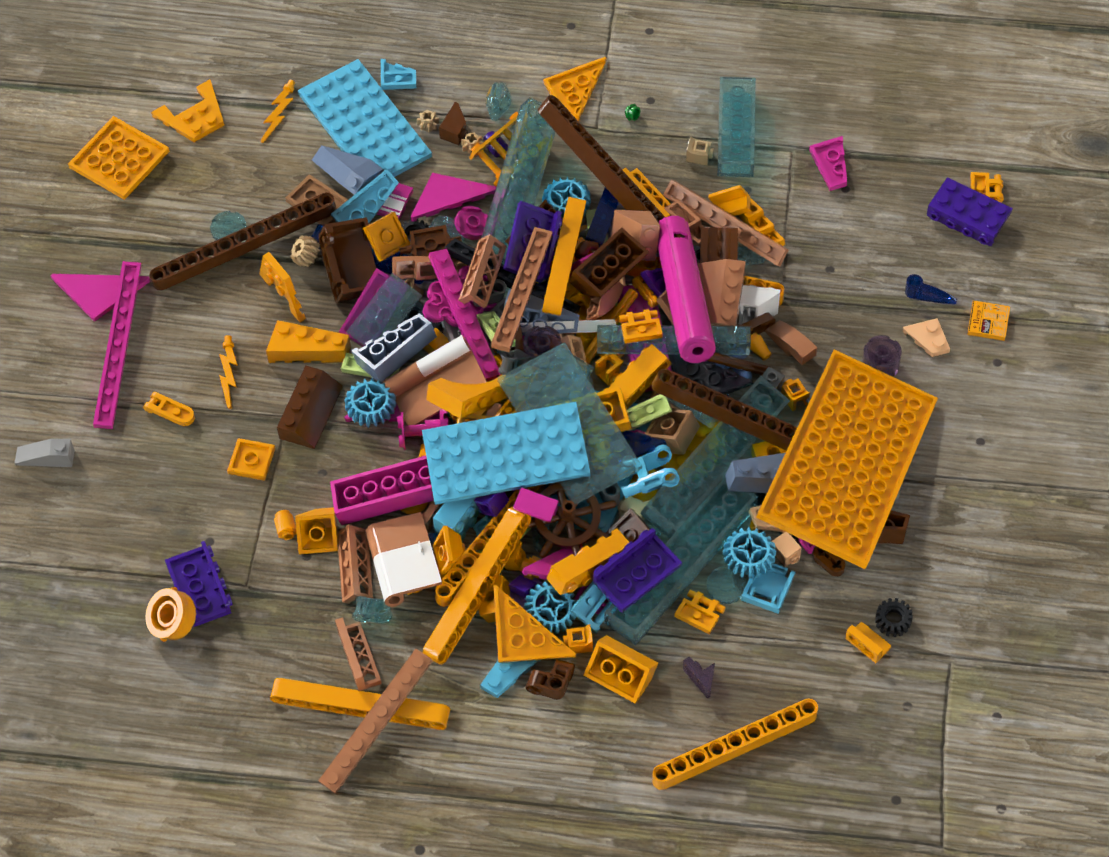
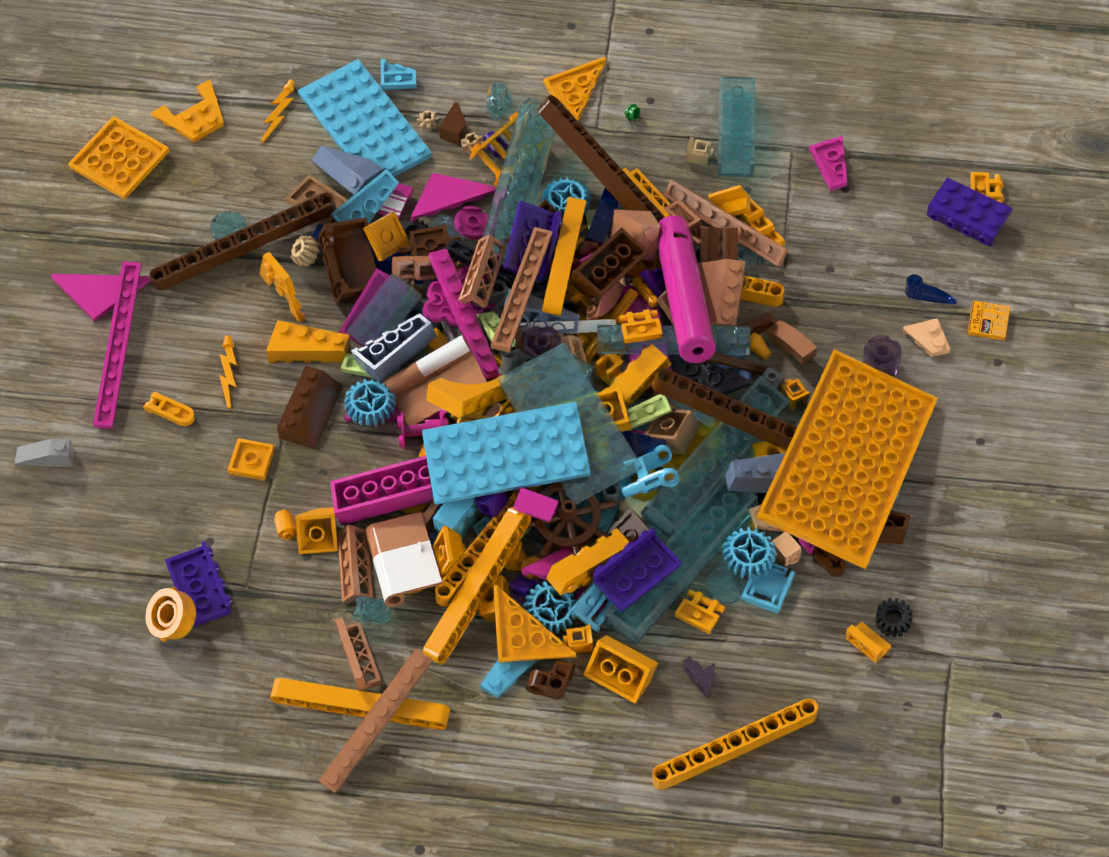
(758, 301): white slope -> none

